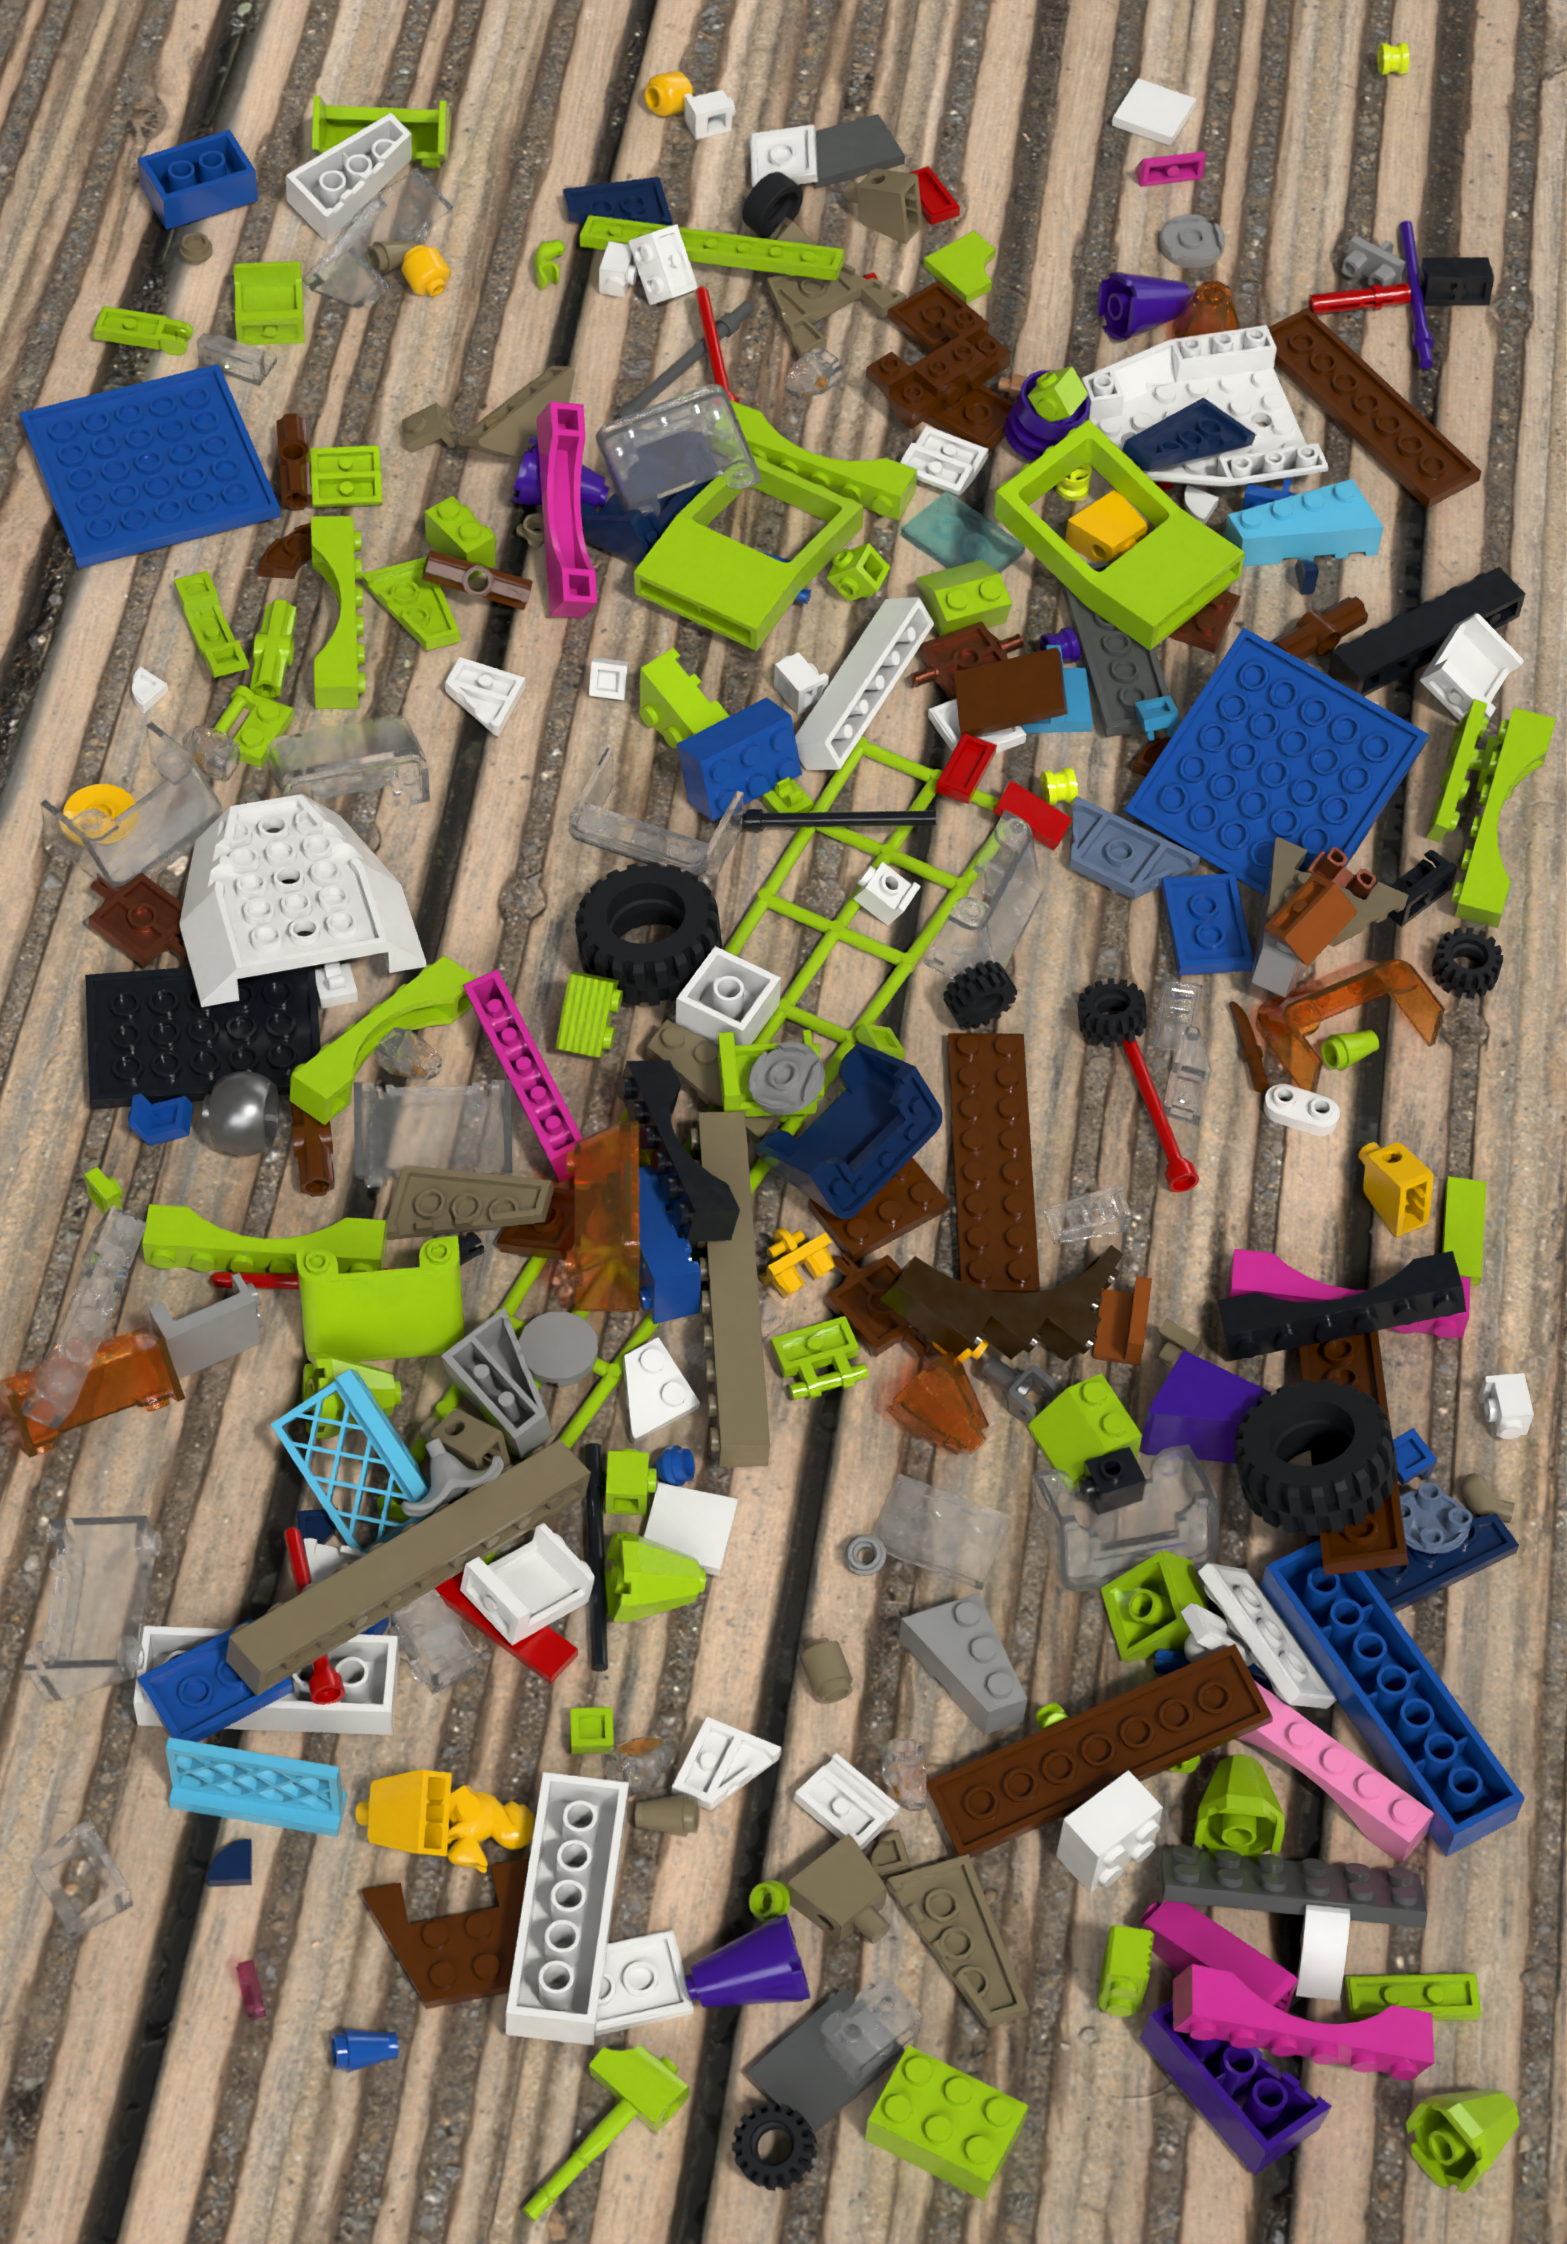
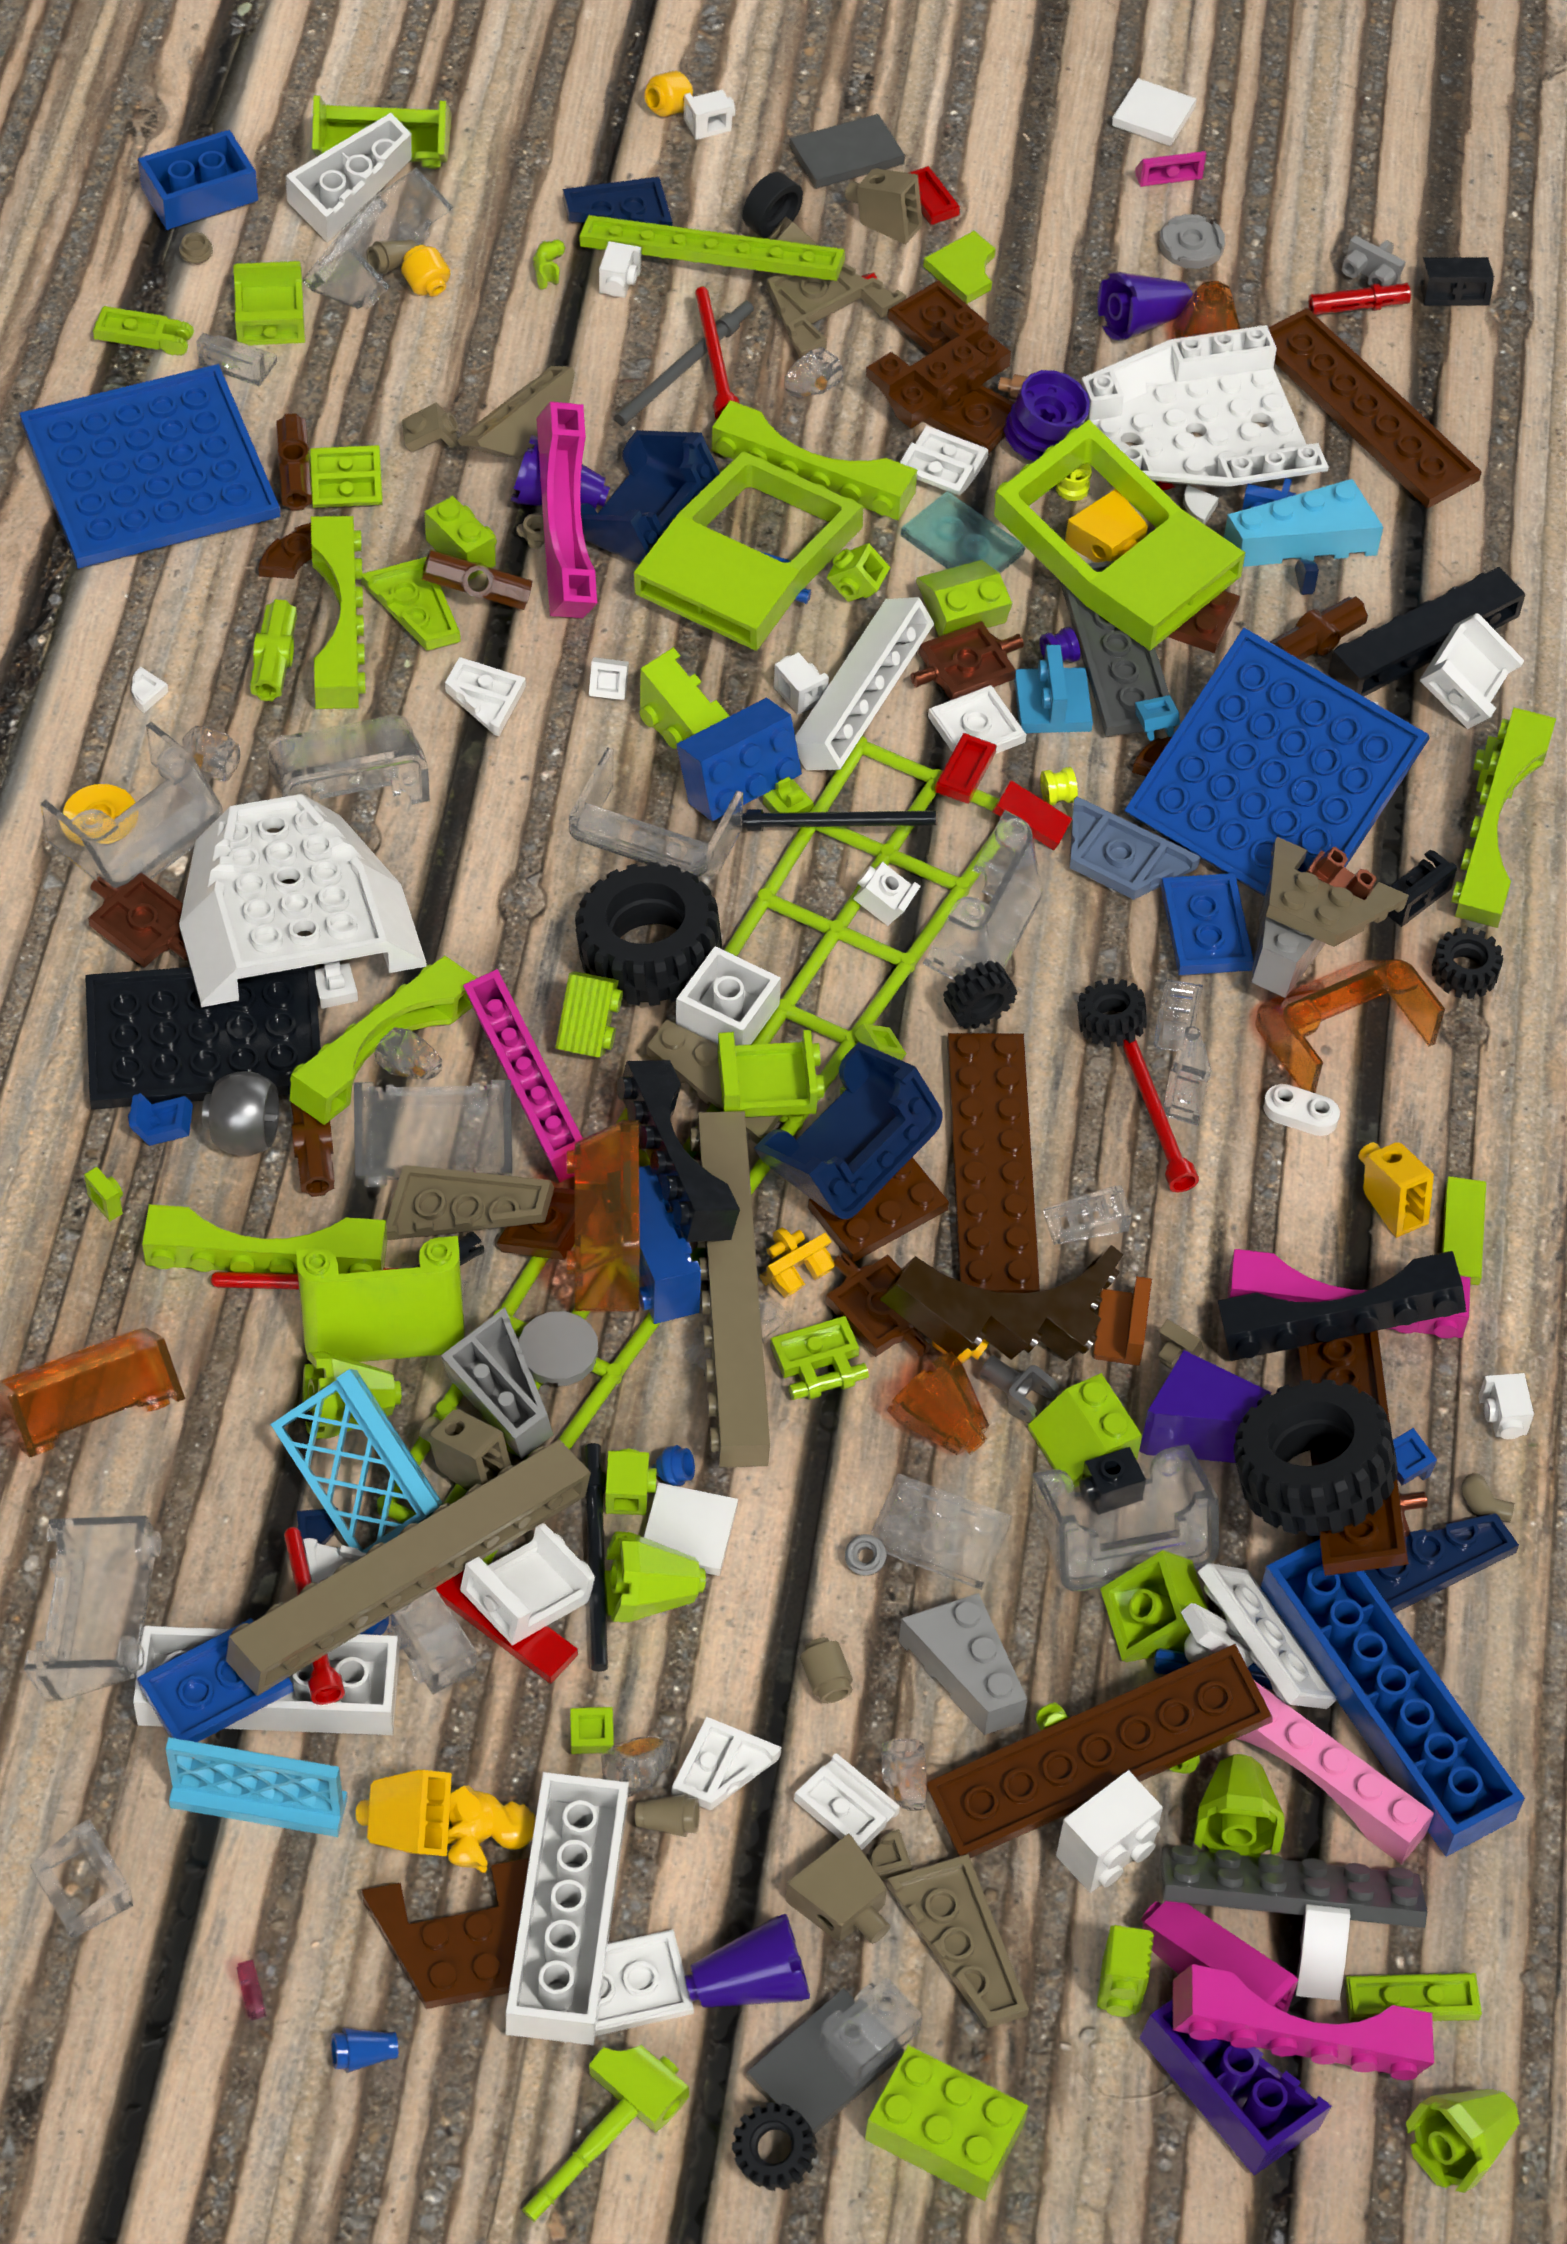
(73, 1349): clear arch -> none
(209, 626): lime slope -> none
(212, 1331): light grey panel -> none
(232, 1866): dark blue tile -> none
(262, 726): lime plate -> none
(450, 1479): light grey piece -> none
(655, 1390): white wing -> none
(663, 264): white bracket -> none
(675, 449): clear windscreen -> none
(769, 1900): lime plate -> none
(785, 151): white tile -> none
(786, 1078): light grey tile -> none
(1010, 692): reddish brown tile -> none
(1057, 394): lime brick -> none
(1188, 435): dark blue wing -> none
(1251, 1052): reddish brown piece -> none
(1311, 918): dark orange panel -> none
(1346, 1049): lime cone -> none
(1393, 58): neon yellow wheel -> none
(1422, 337): dark purple bar -> none
(1433, 1520): sand blue dish -> none
(1460, 758): lime wing -> none

